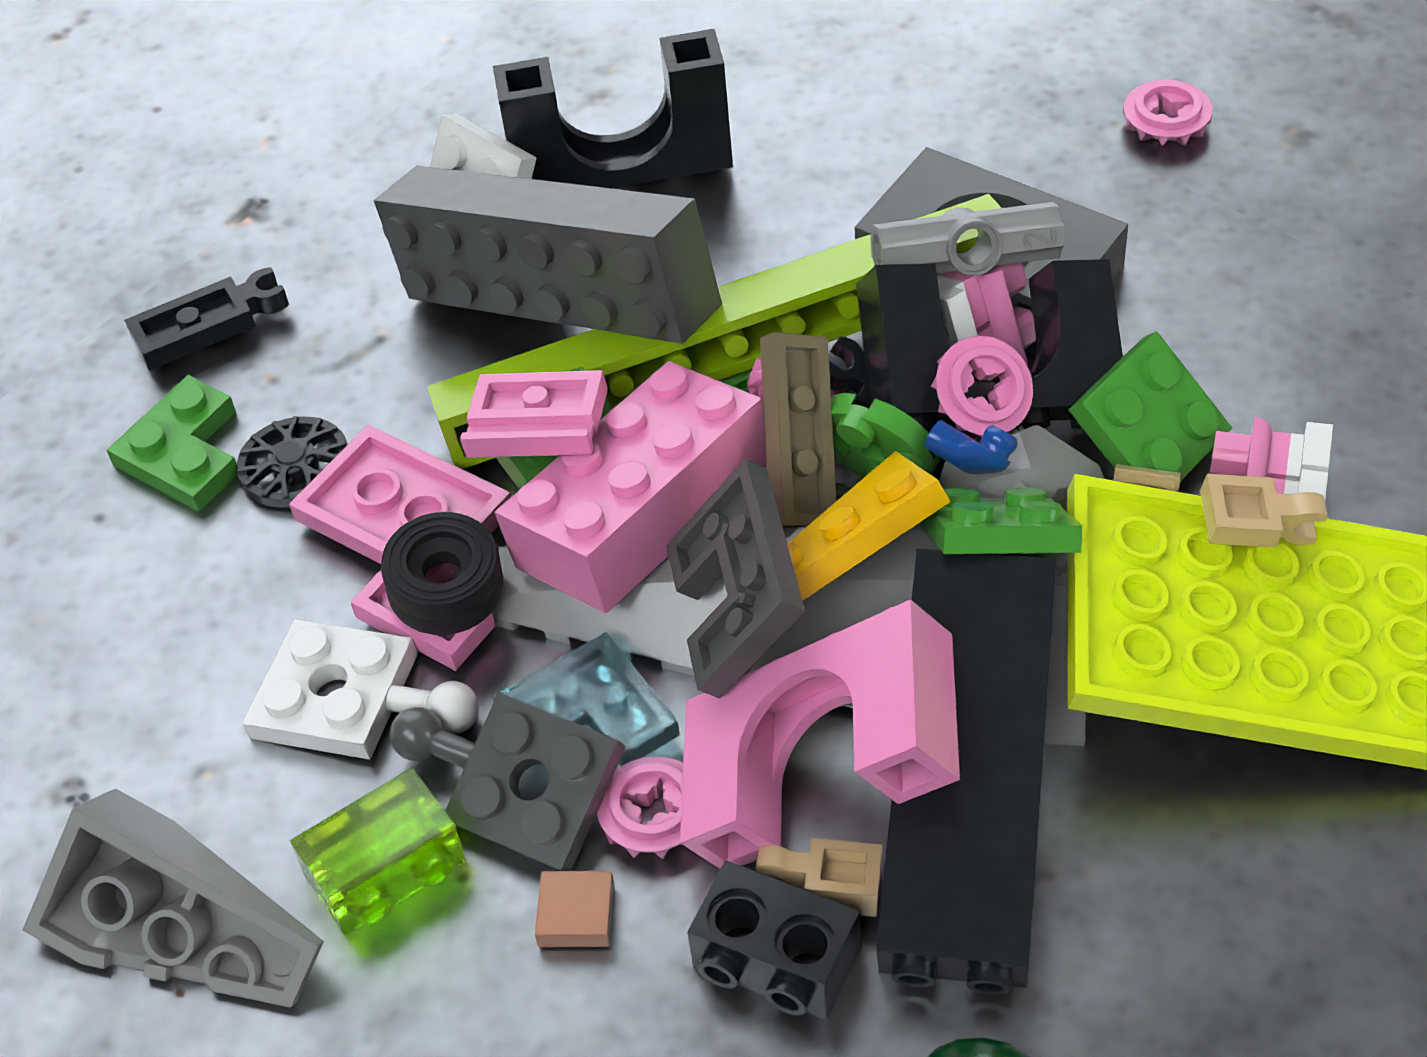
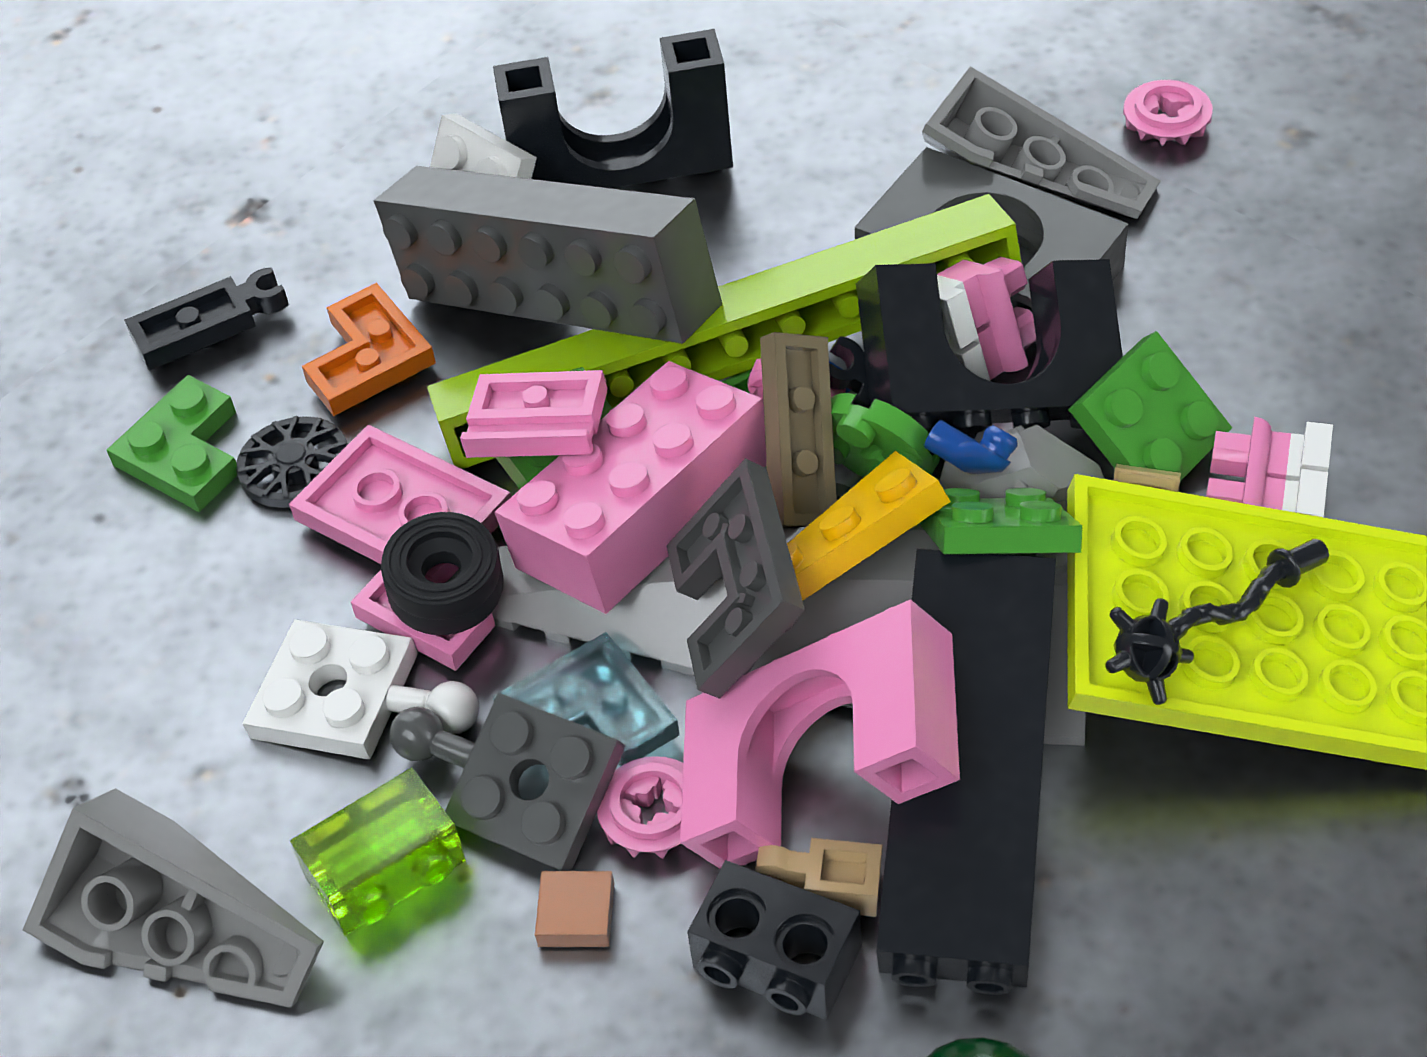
(377, 355): none -> orange plate
(986, 359): bright pink gear -> none
(1003, 238): light grey piece -> none
(1022, 142): none -> light grey wedge
(1150, 645): none -> black piece
(1253, 514): tan plate -> none

